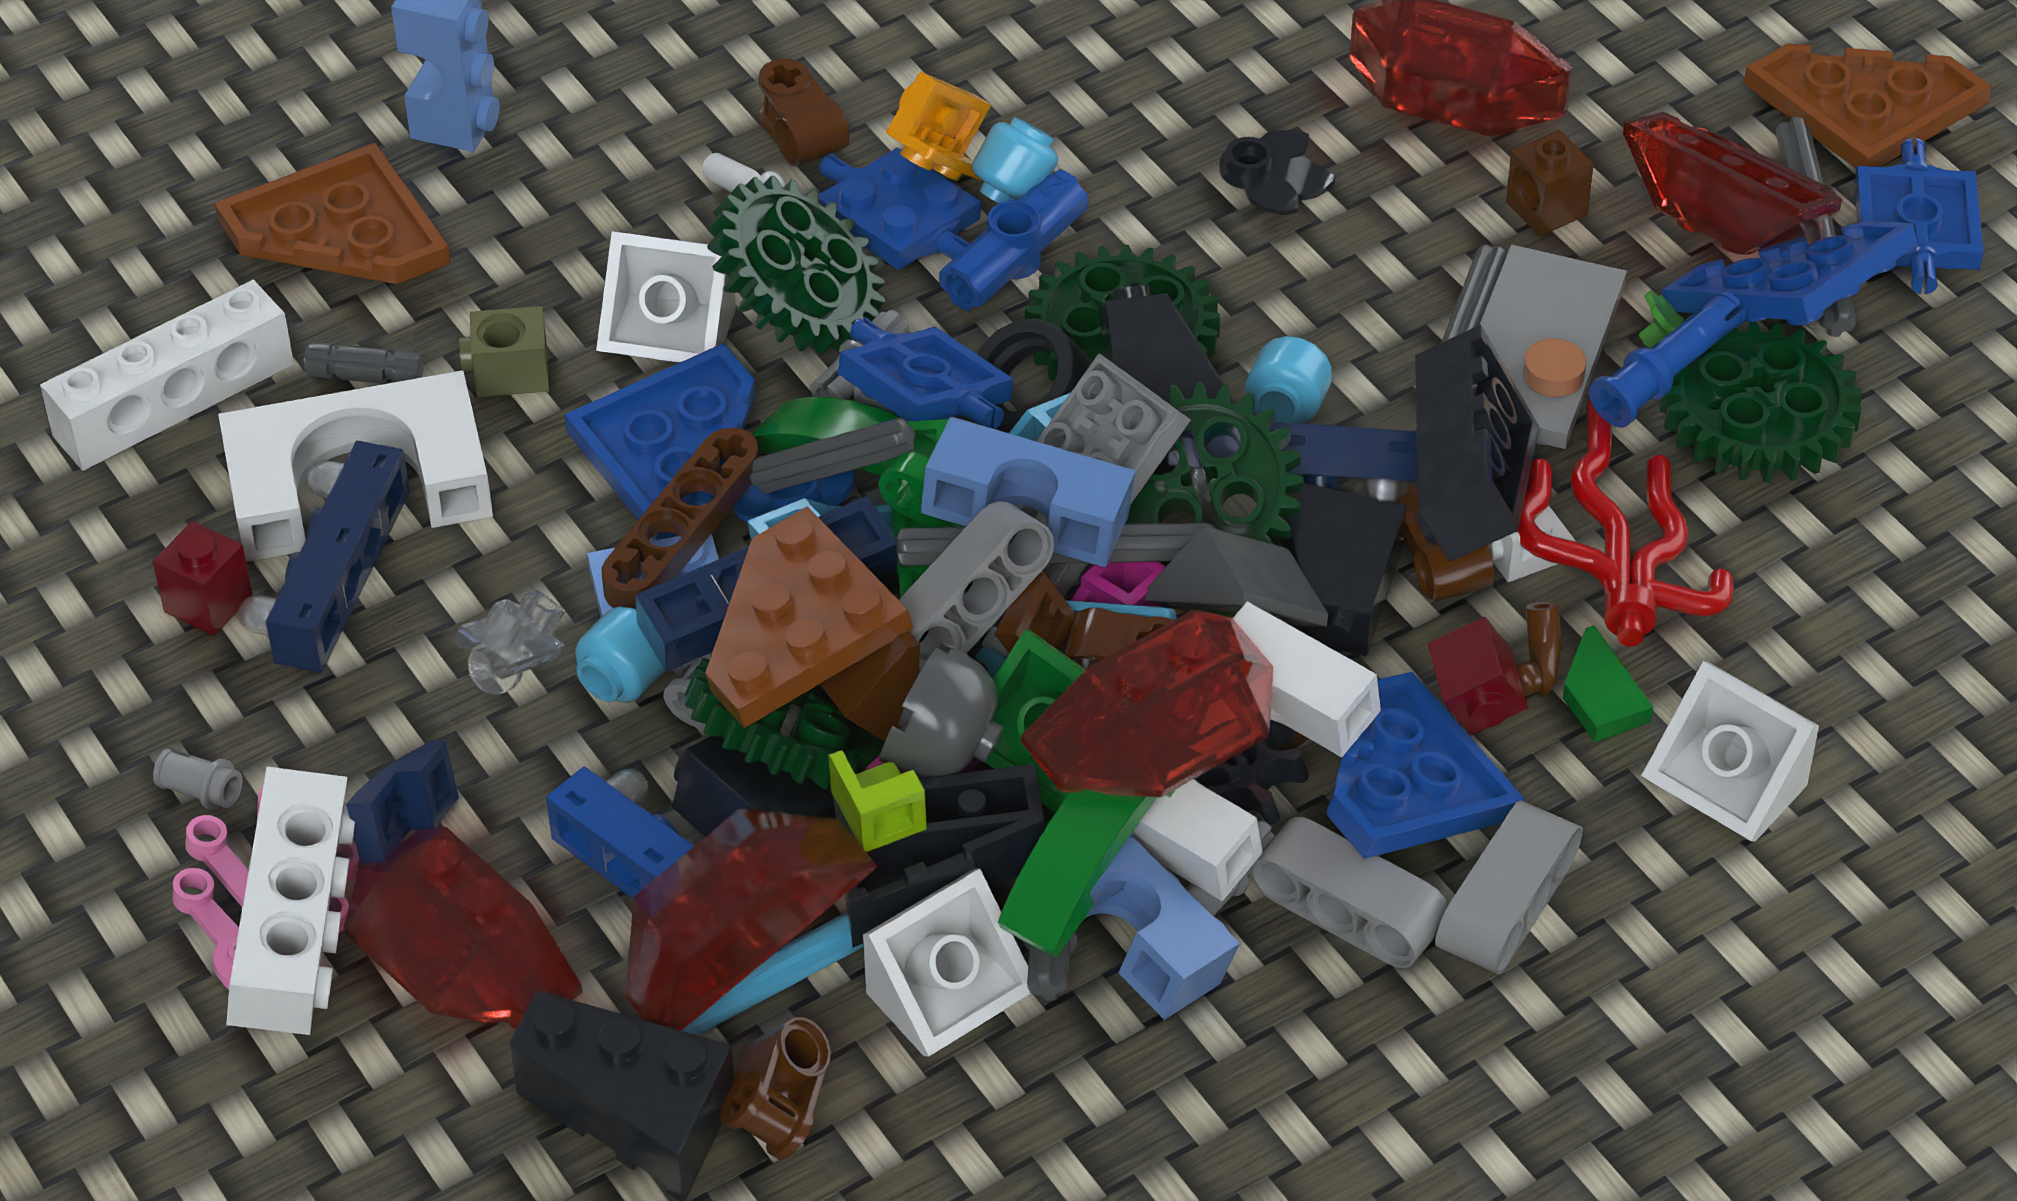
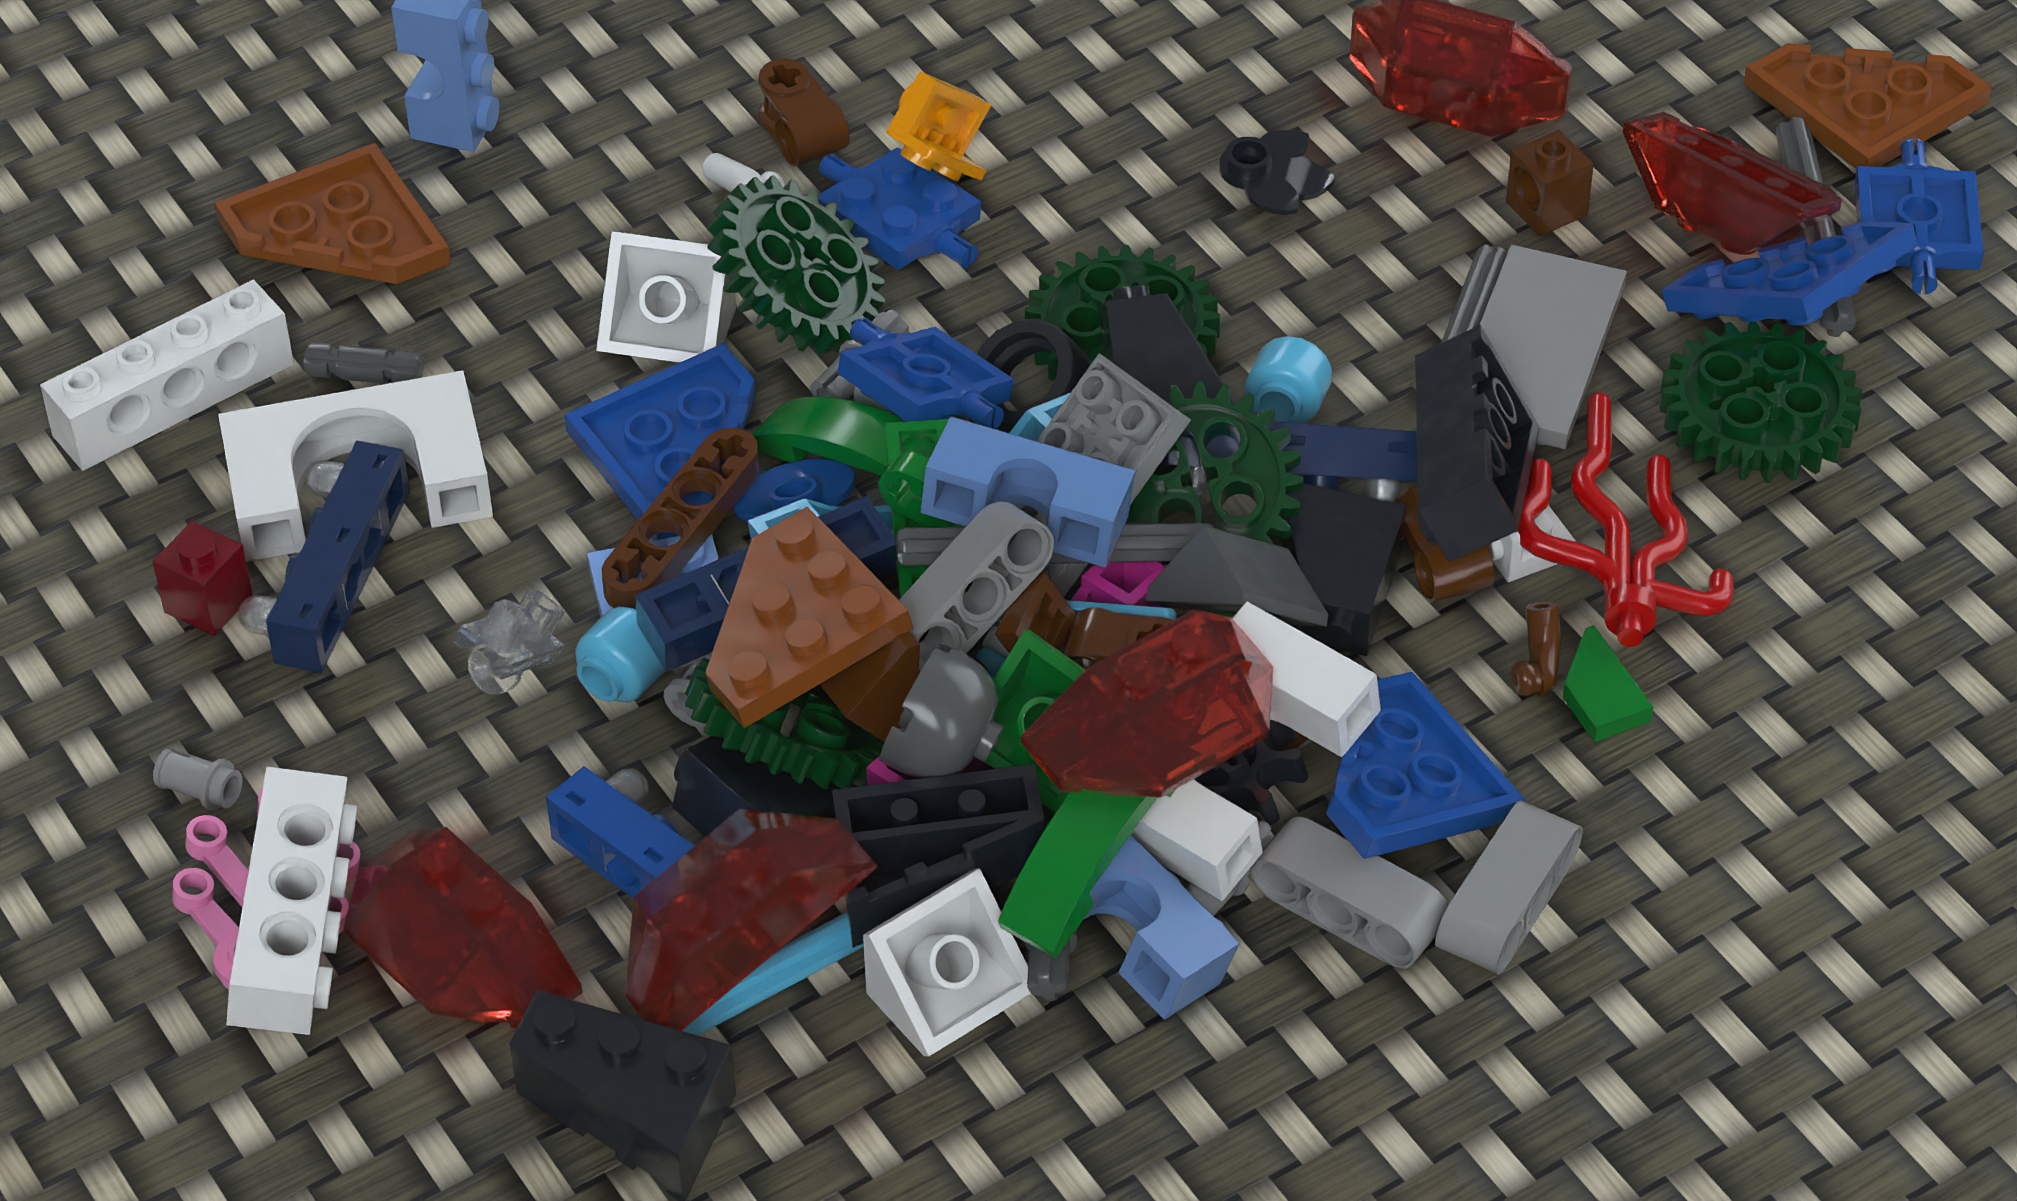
(402, 798): dark blue slope -> none
(506, 351): olive brick -> none
(779, 1085): reddish brown piece -> none
(832, 455): dark grey axle -> none
(878, 802): lime panel -> none
(1013, 160): medium azure head -> none
(1013, 240): blue piece -> none
(1477, 676): dark red brick -> none
(1554, 367): nougat tile -> none
(1650, 371): blue pin -> none
(1664, 322): bright green plant -> none
(1733, 753): white slope -> none

